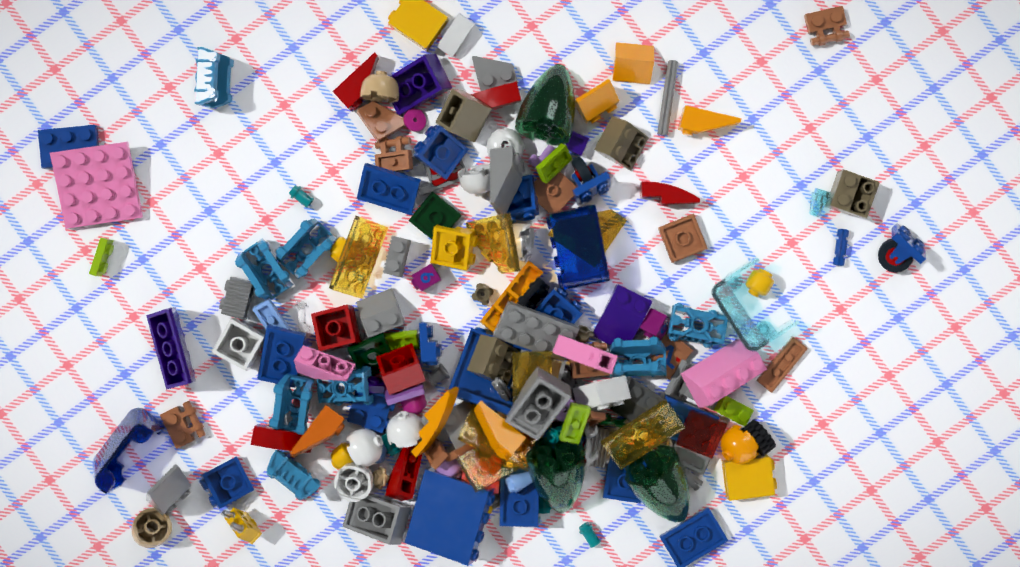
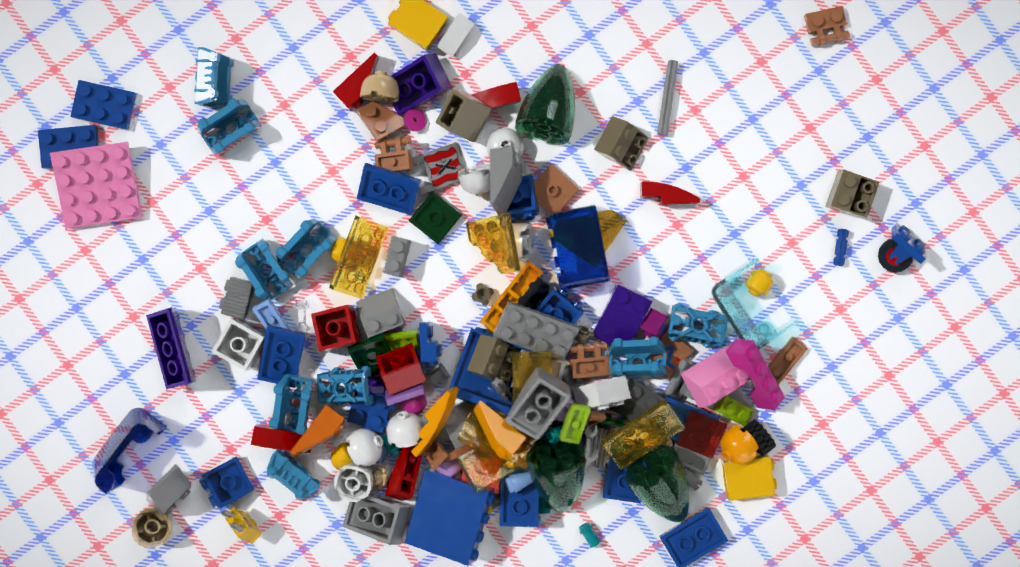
(103, 104): none -> blue plate
(103, 251): lime plate -> none
(177, 426): nougat plate -> none
(222, 119): none -> dark azure piece
(302, 197): teal pin -> none
(322, 365): bright pink slope -> none
(425, 277): magenta brick -> none
(440, 151): blue plate -> none
(453, 247): yellow plate -> none
(493, 73): light grey wing -> none
(534, 160): lavender arm -> none
(553, 163): lime plate -> none
(577, 143): dark purple plate -> none
(585, 354): bright pink slope -> none
(590, 186): blue plate -> none
(597, 101): light orange slope -> none
(633, 63): light orange slope -> none
(682, 238): nougat plate -> none
(698, 121): light orange slope -> none
(747, 357): none -> dark pink arch
(818, 201): clear light blue cone -> none

